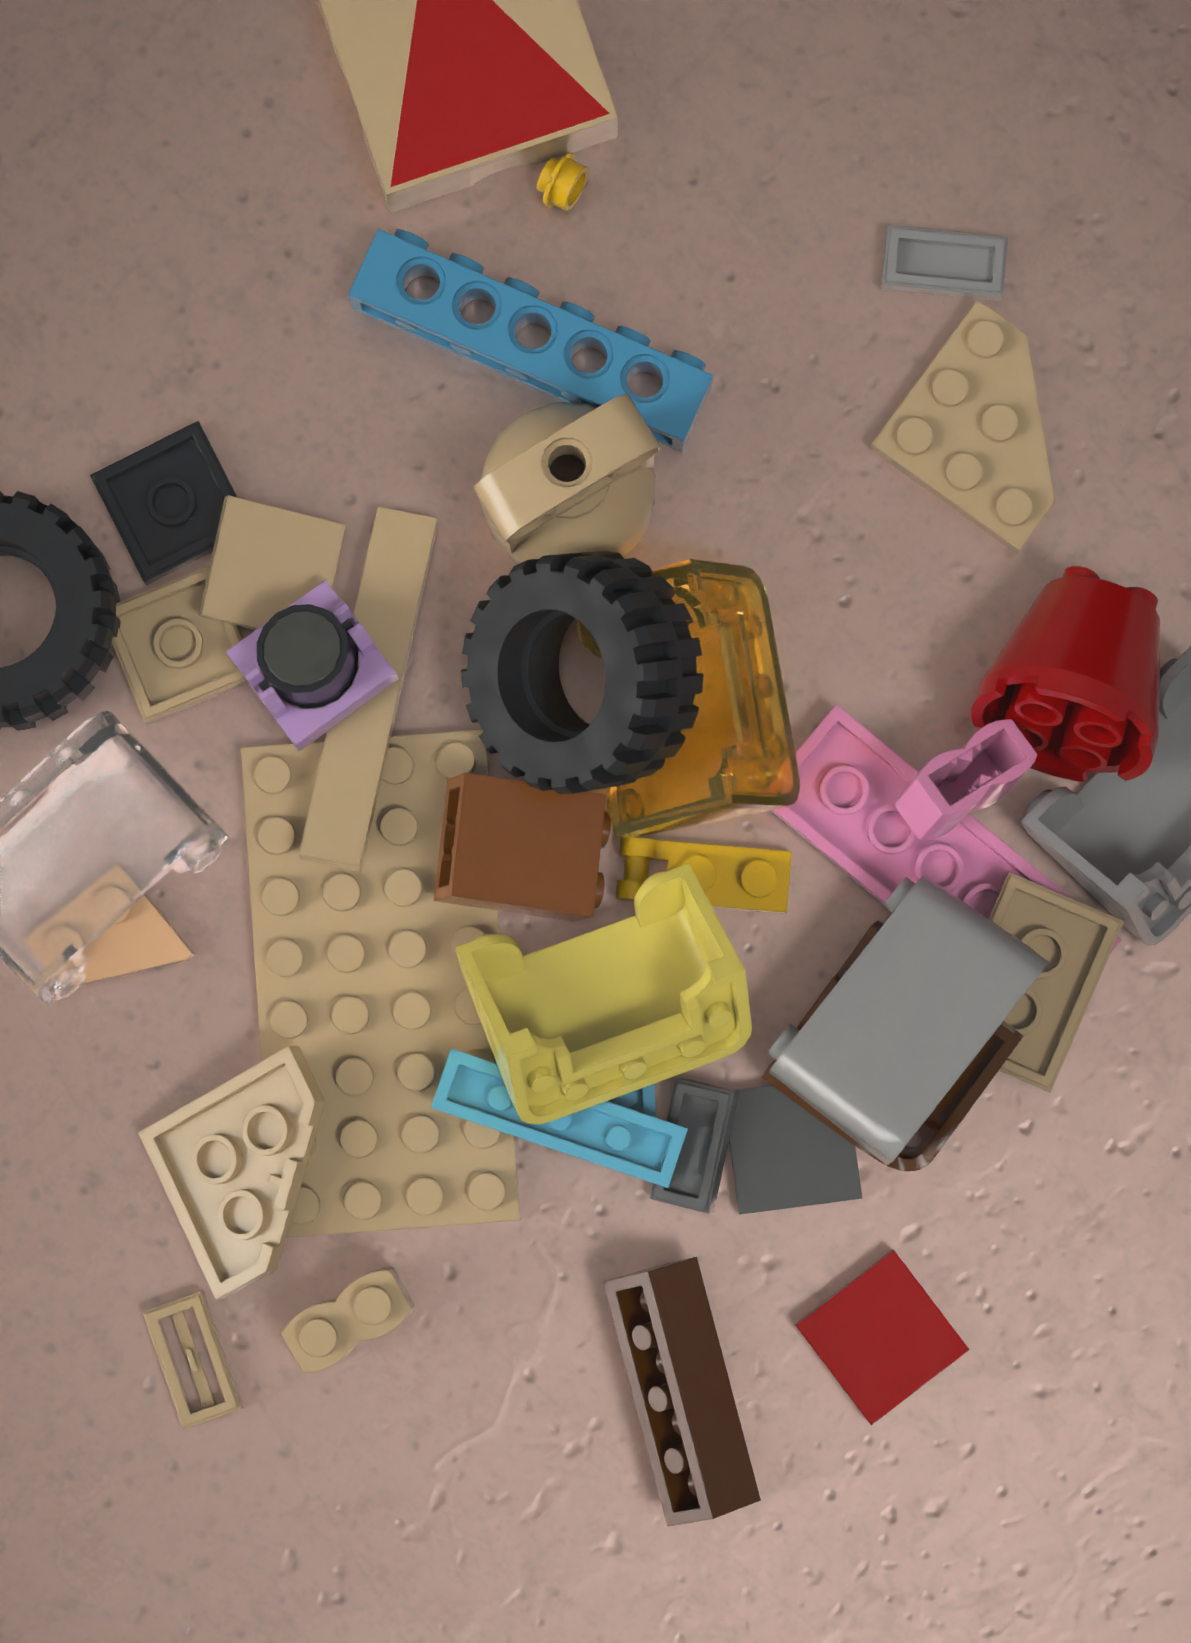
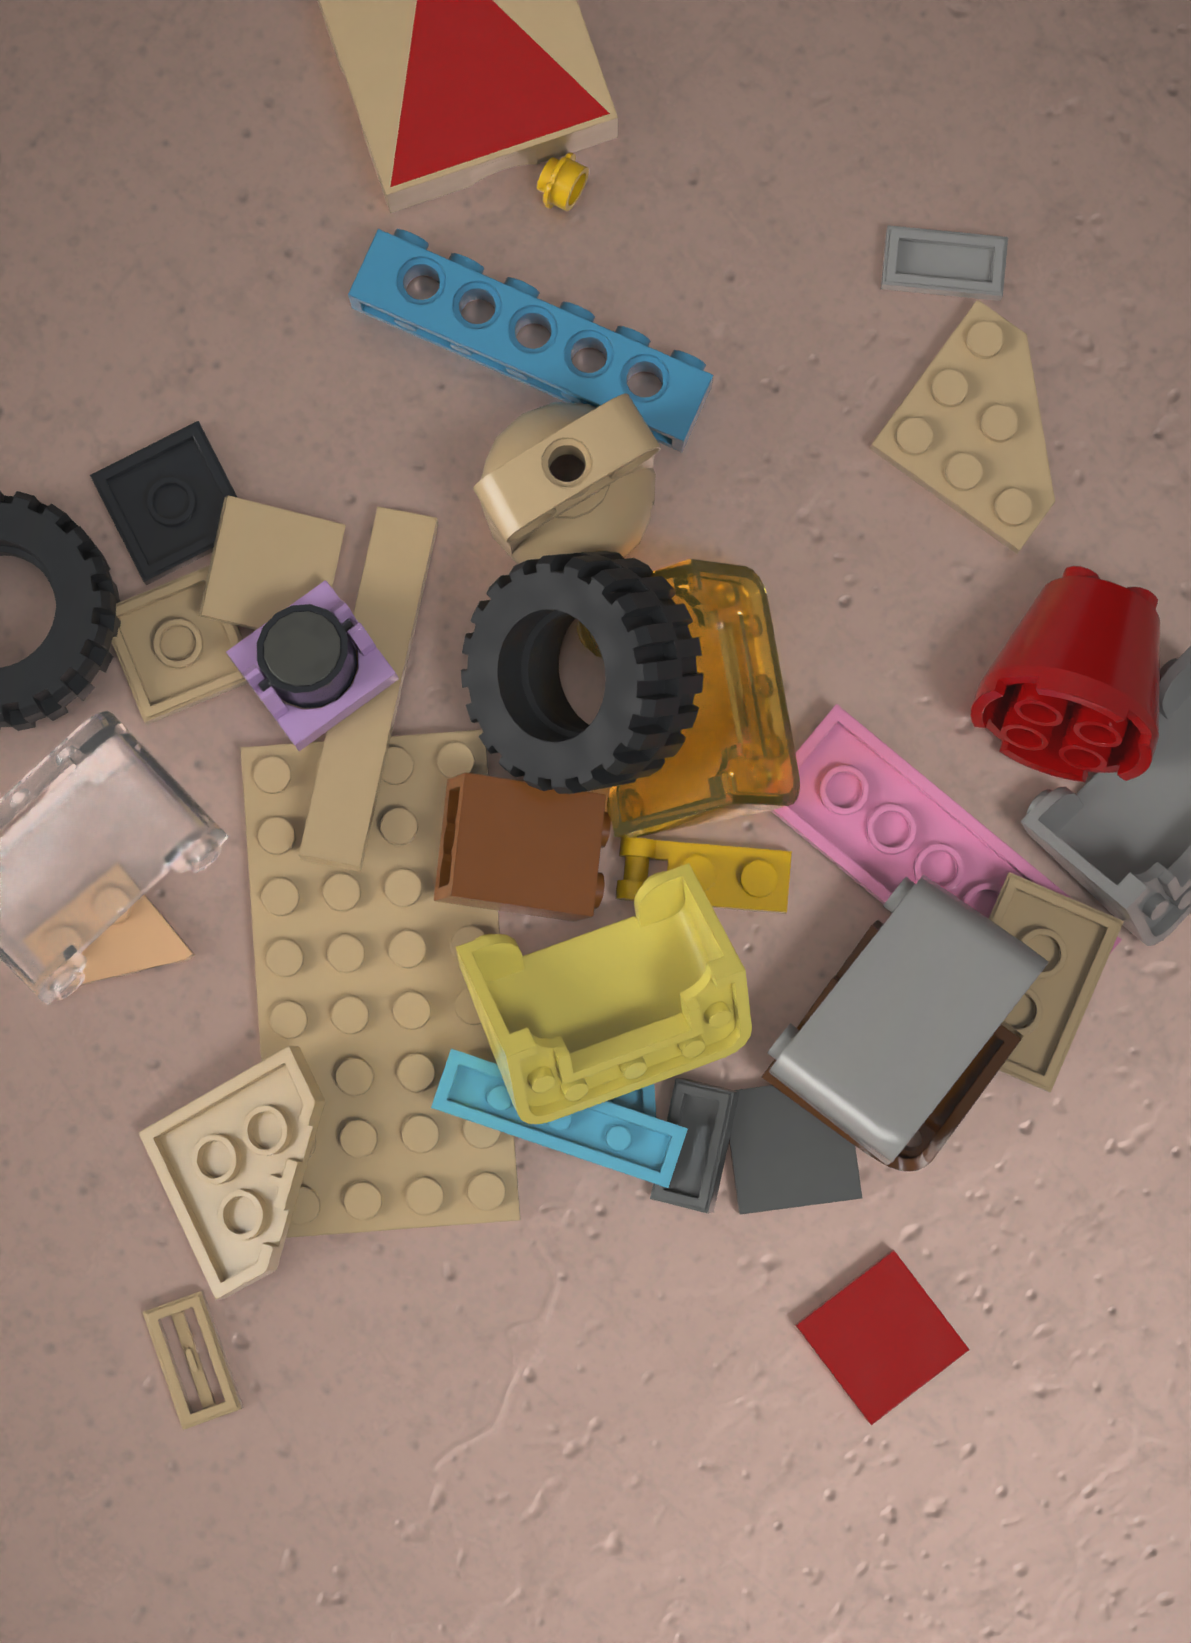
(335, 1326): tan brick -> none
(682, 1392): reddish brown brick -> none
(965, 779): bright pink brick -> none

